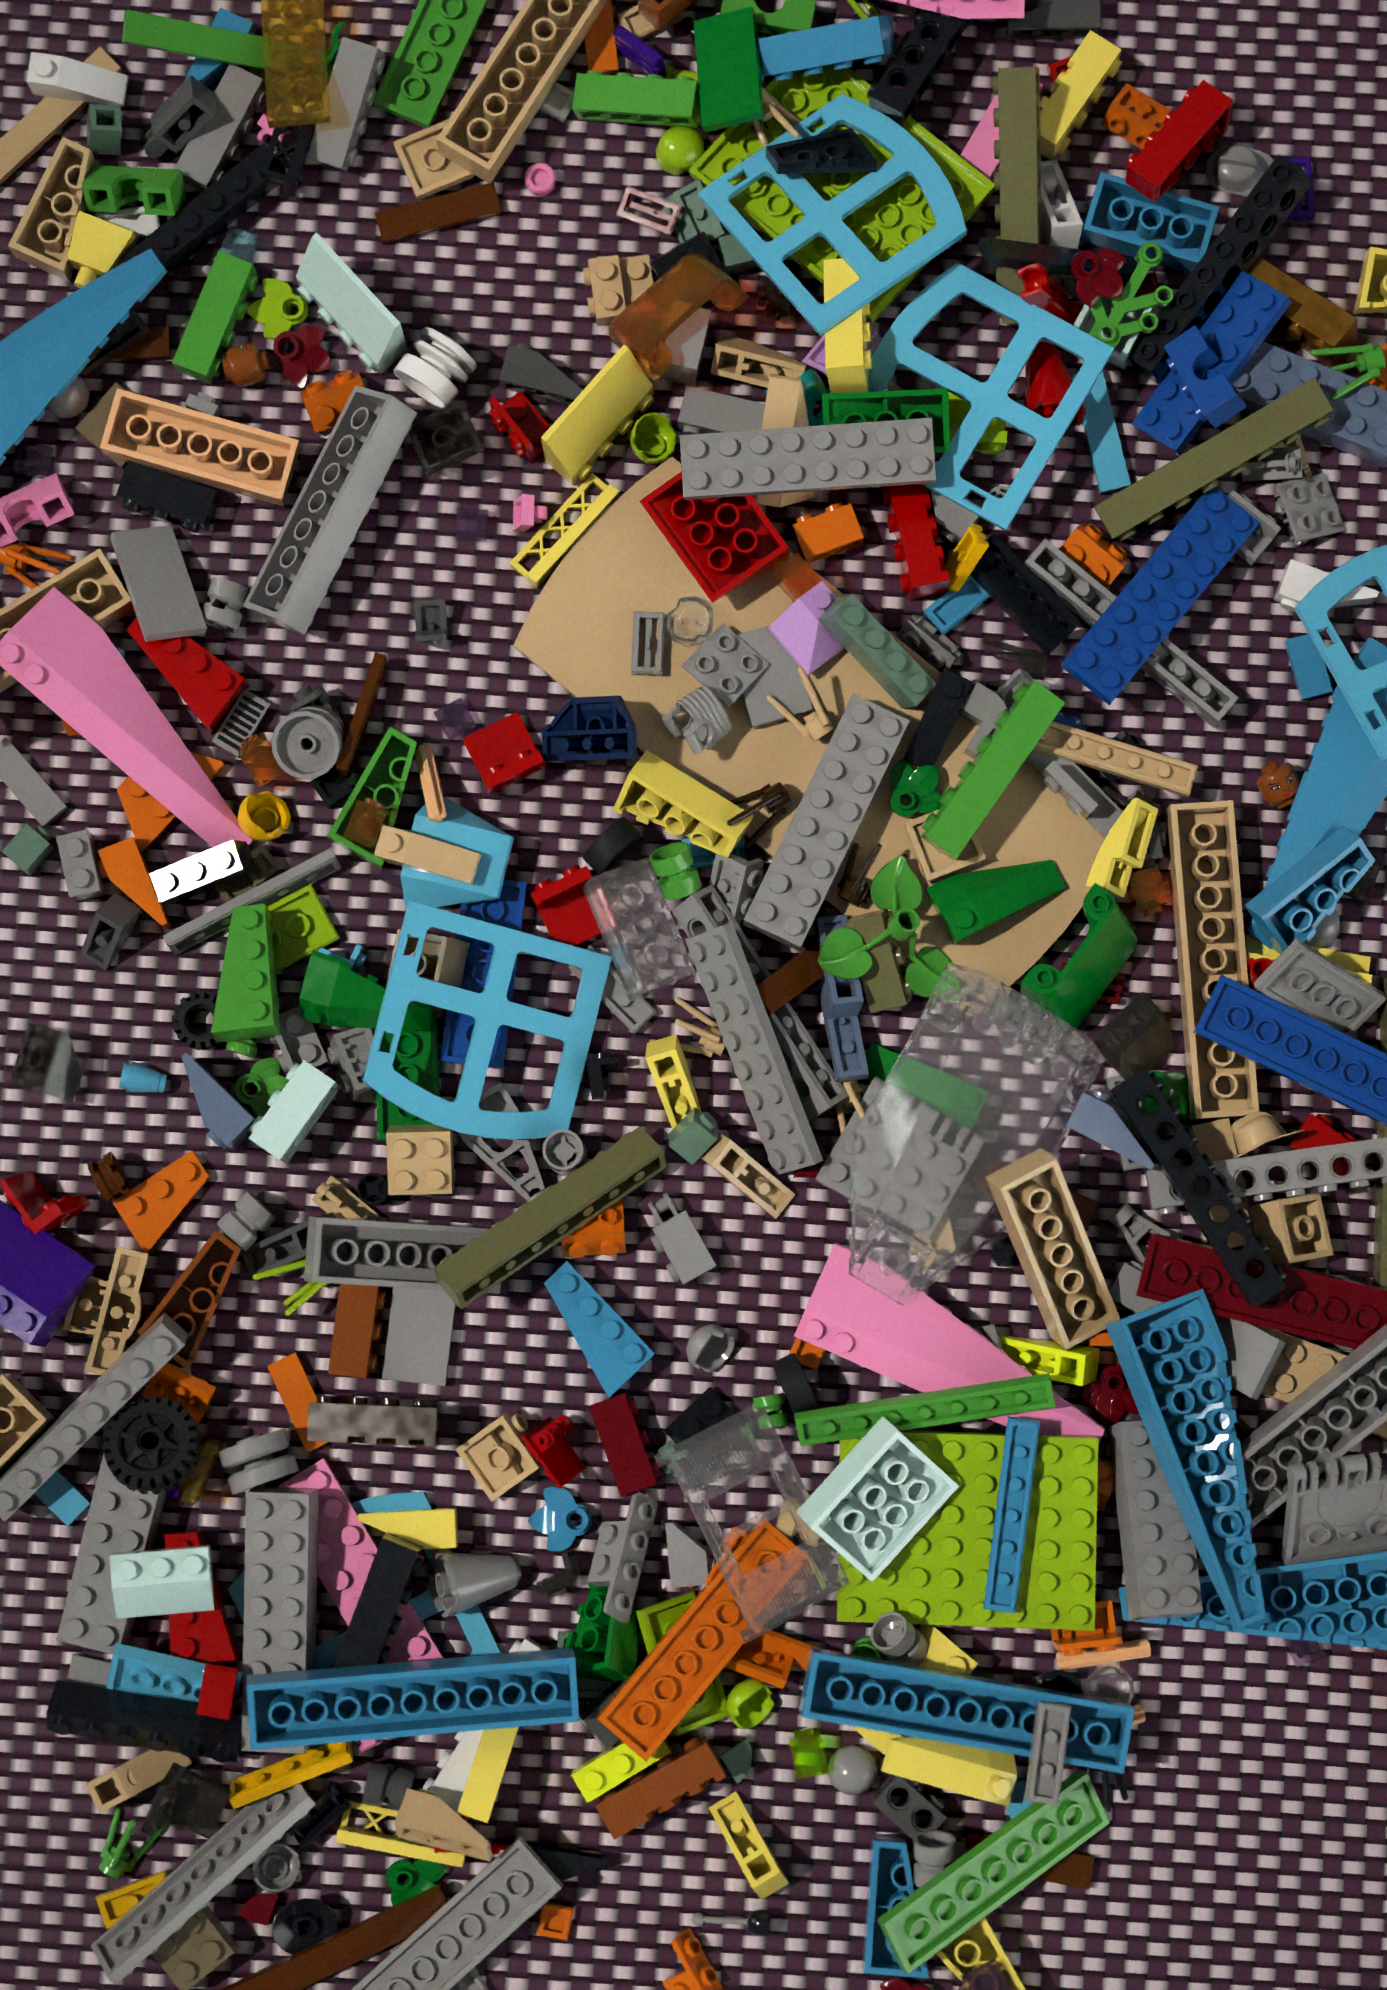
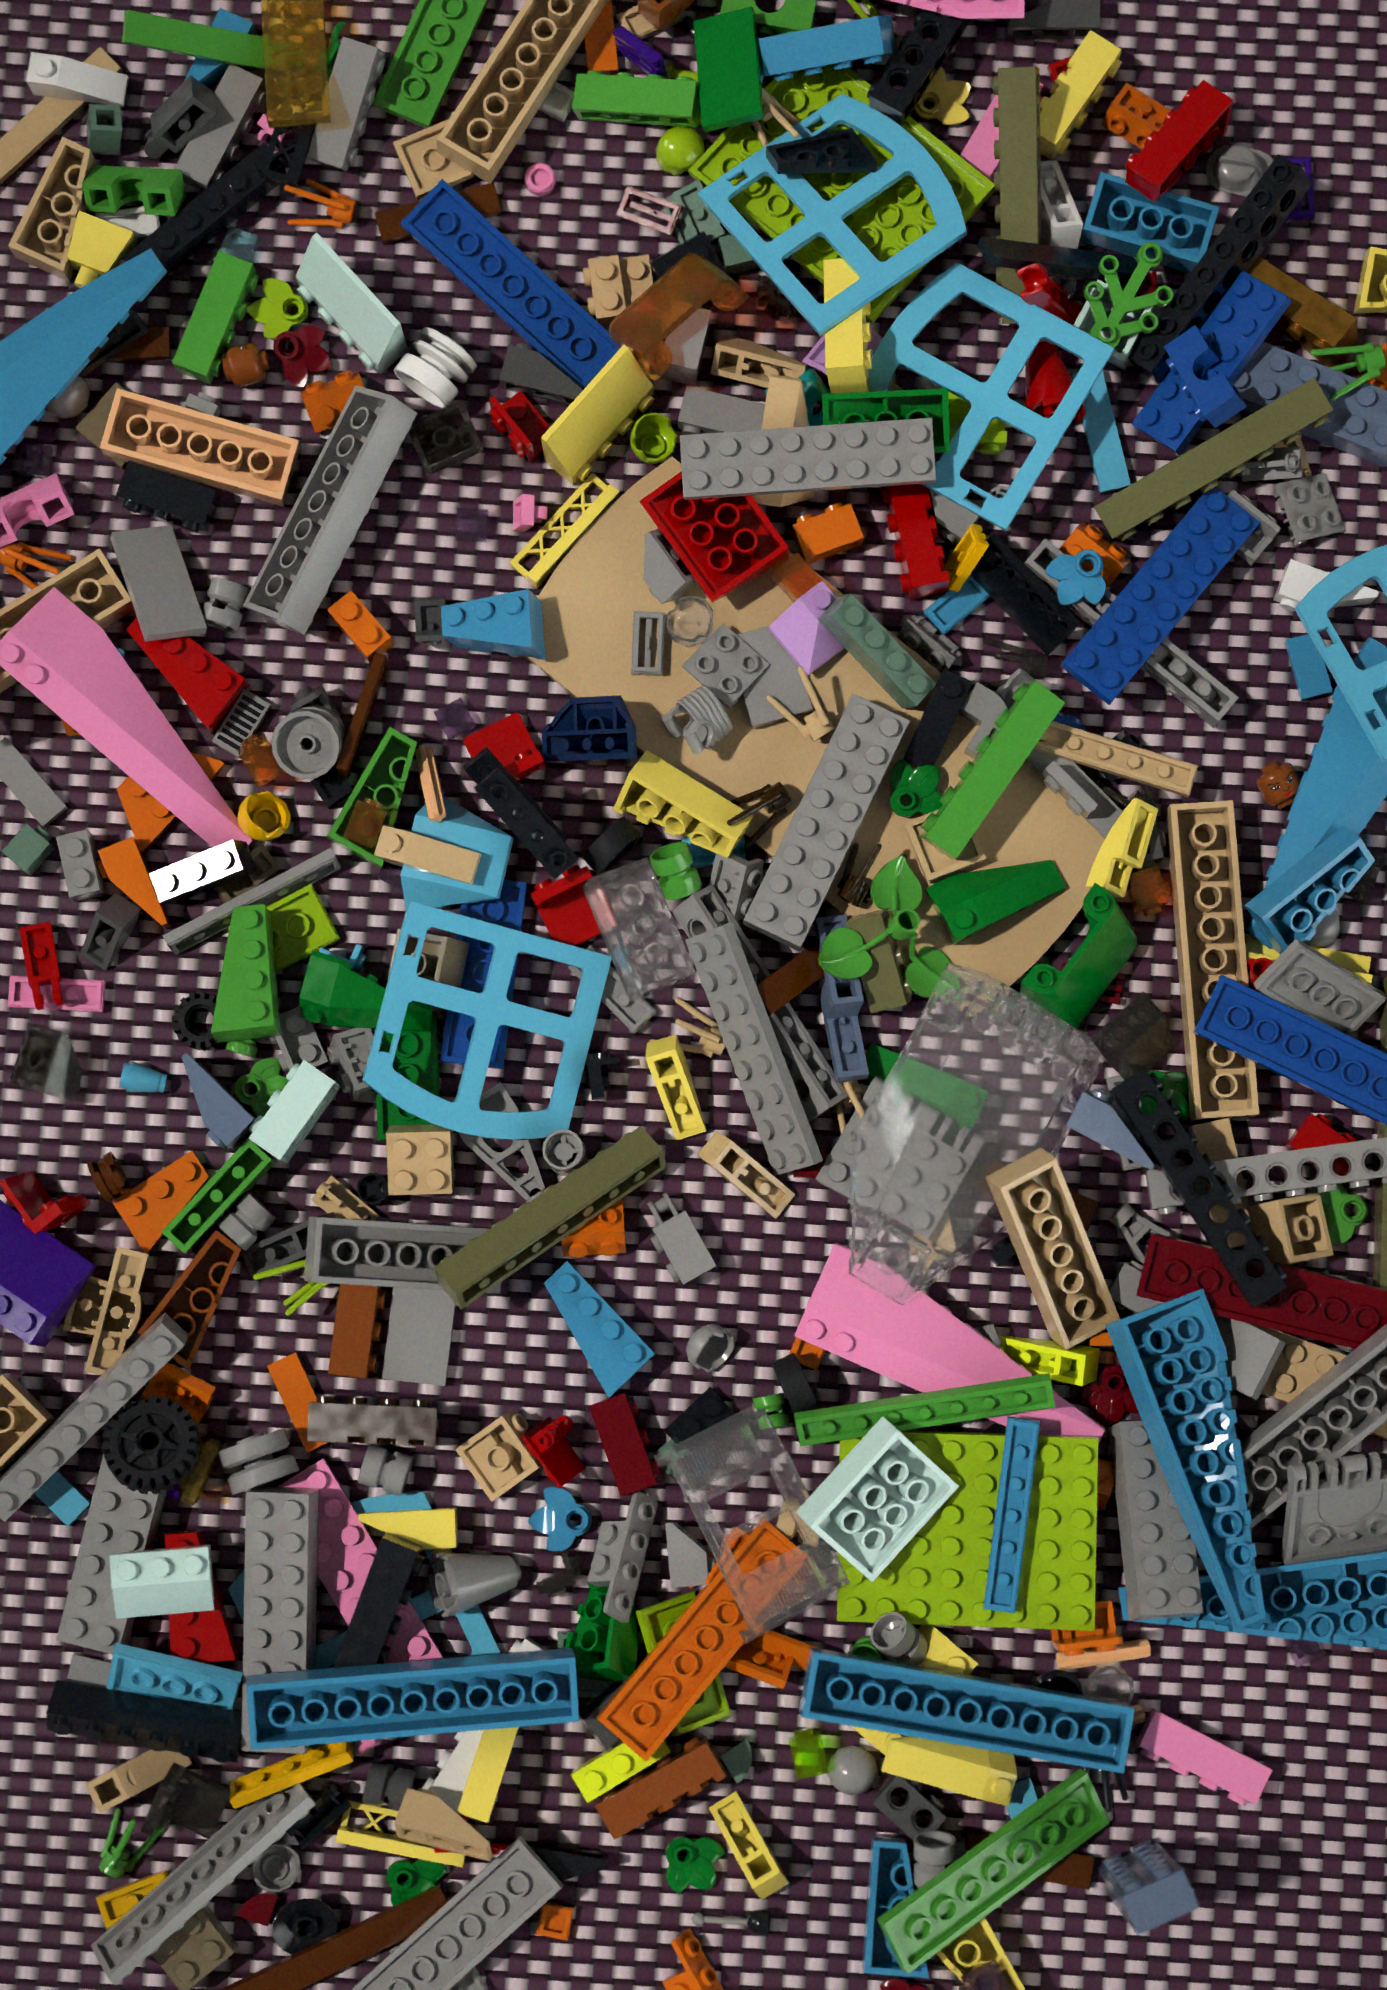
(41, 961): none -> red hinge
(77, 995): none -> bright pink tile
(218, 1196): none -> bright green brick
(218, 1692): red slope -> none
(339, 206): none -> orange plant
(360, 626): none -> orange brick
(385, 1469): none -> light grey wheel
(497, 623): none -> dark azure wedge
(510, 284): none -> blue plate
(520, 812): none -> black fence
(664, 569): none -> light grey slope
(694, 1135): sand green brick -> none
(696, 1866): none -> green plate
(749, 1703): lime hair -> none
(947, 98): none -> light yellow plate
(1047, 1752): light grey tile -> none
(1074, 580): none -> dark azure plate
(1101, 278): dark red plate -> none
(1147, 1886): none -> sand blue brick
(1204, 1757): none -> bright pink brick
(1256, 1130): tan piece -> none
(1339, 1223): none -> bright green plate

